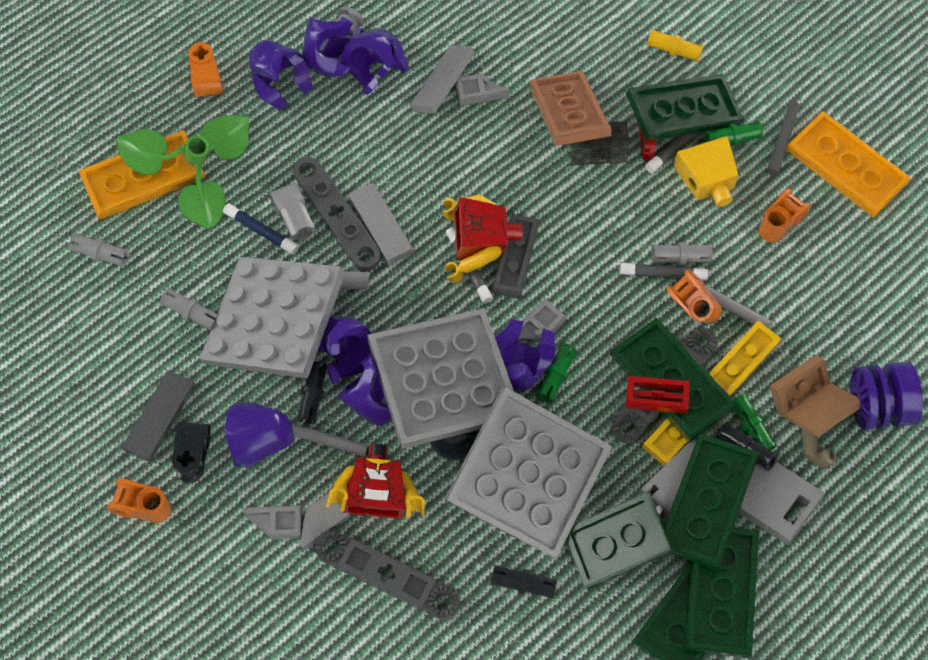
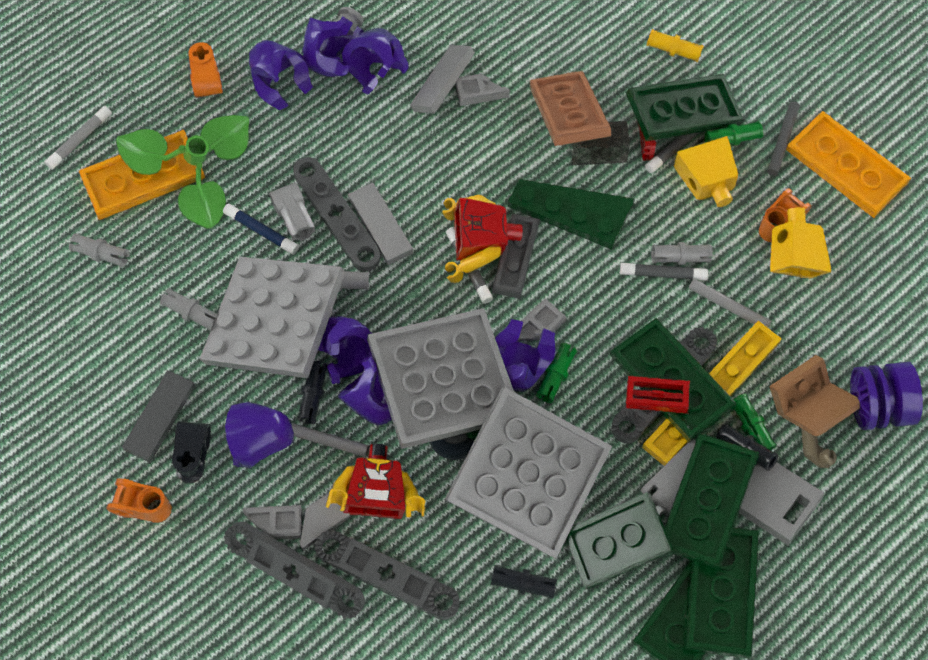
(79, 136): none -> light grey bar
(311, 578): none -> dark grey piece
(577, 211): none -> dark green wing
(691, 294): orange piece -> none
(799, 247): none -> yellow torso

